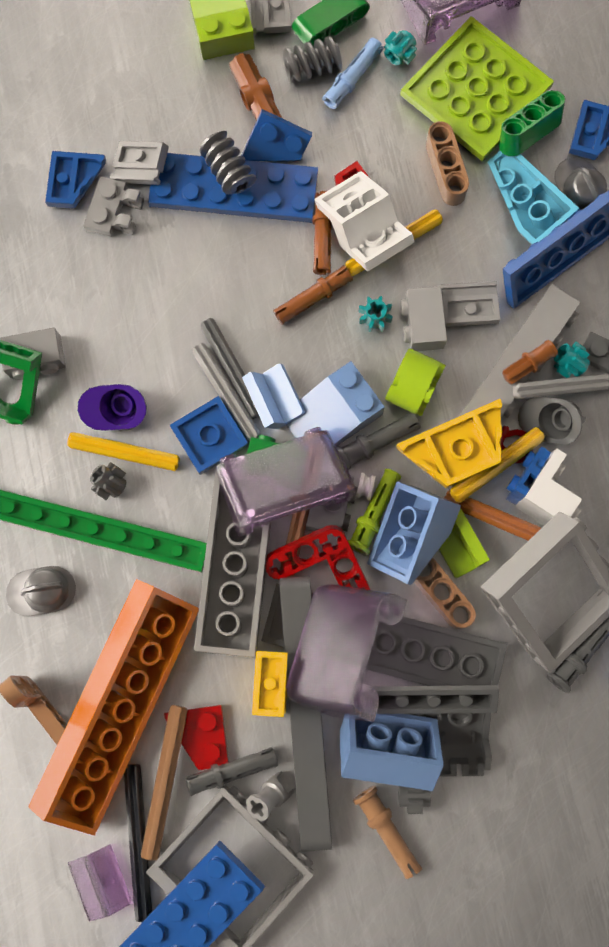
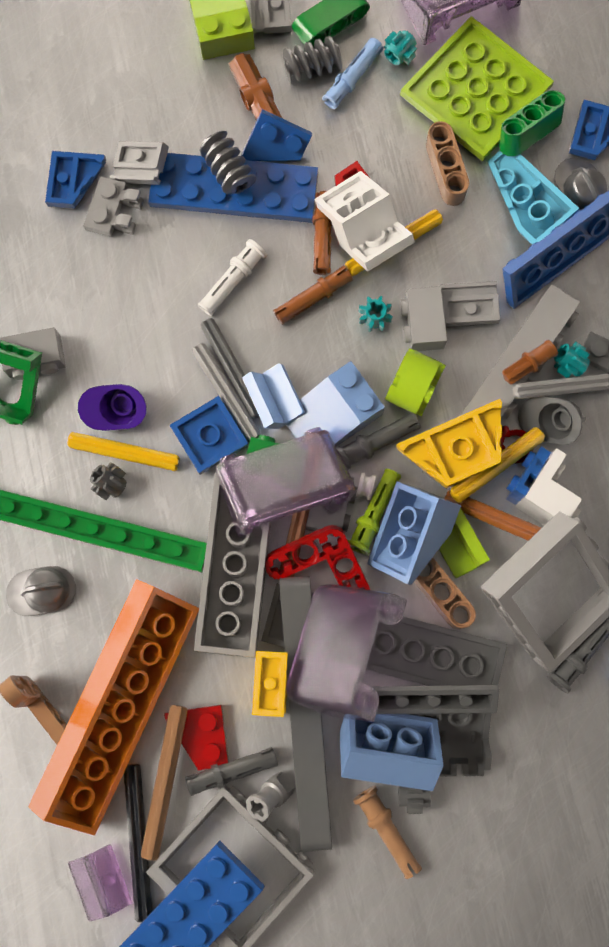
(239, 269): none -> white pin

